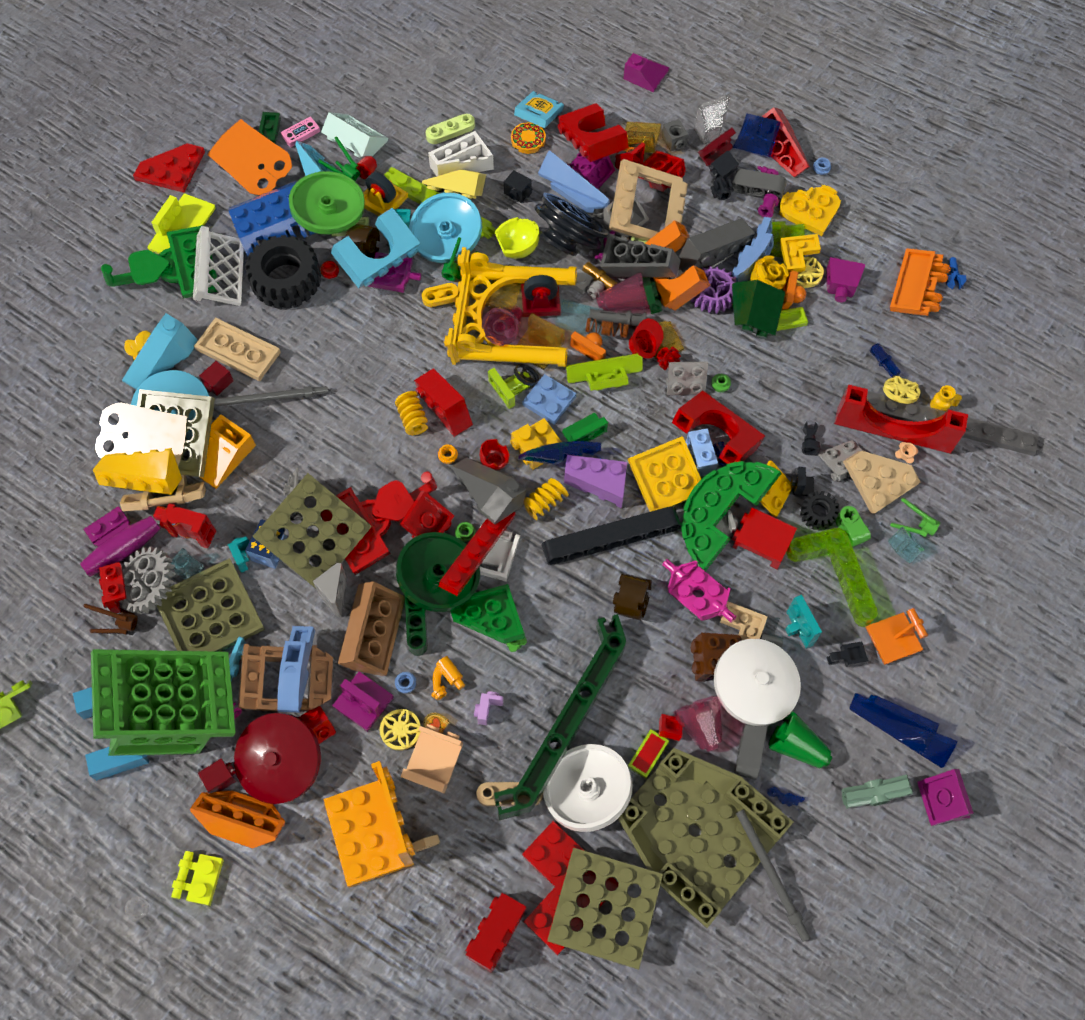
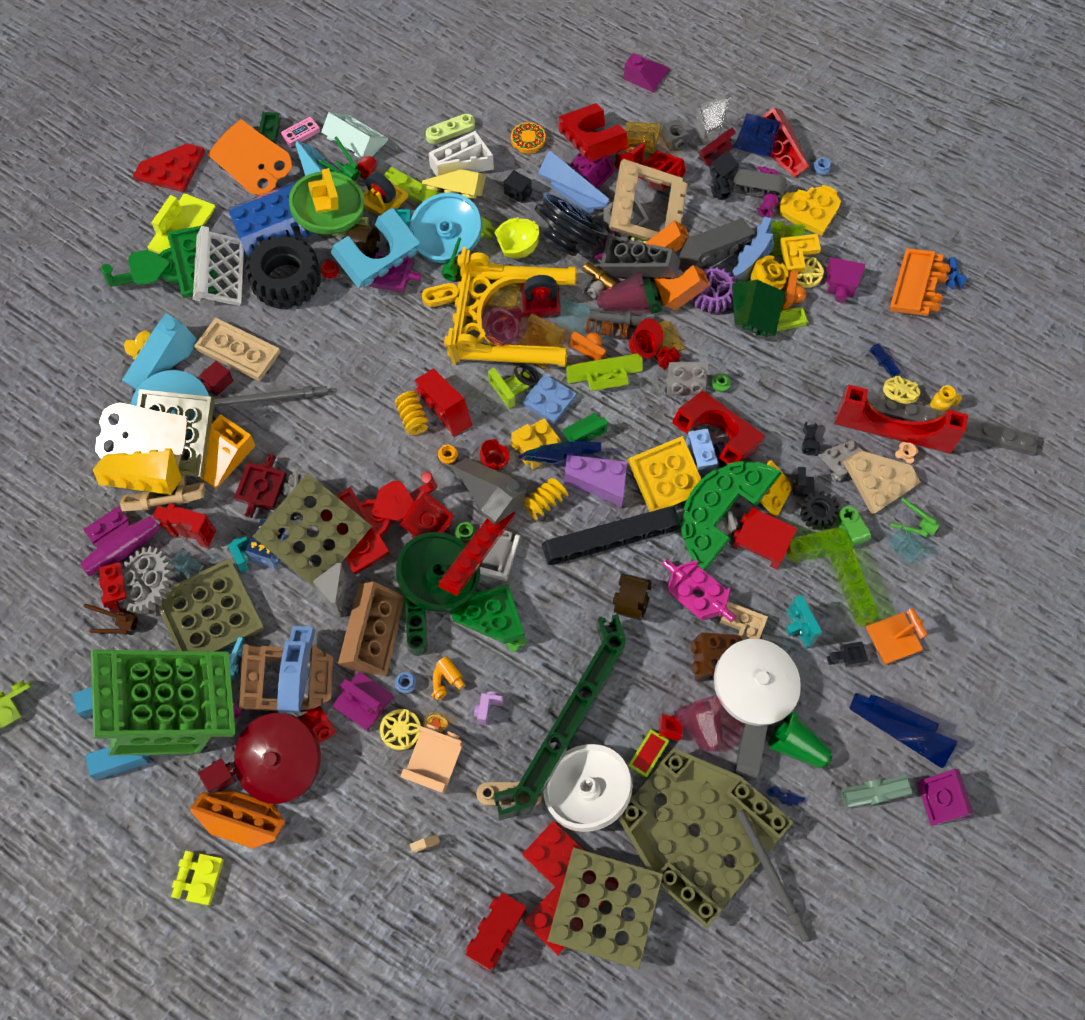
(260, 486): none -> dark red plate
(324, 193): none -> yellow panel
(369, 830): light orange bracket -> none
(540, 104): medium azure container -> none

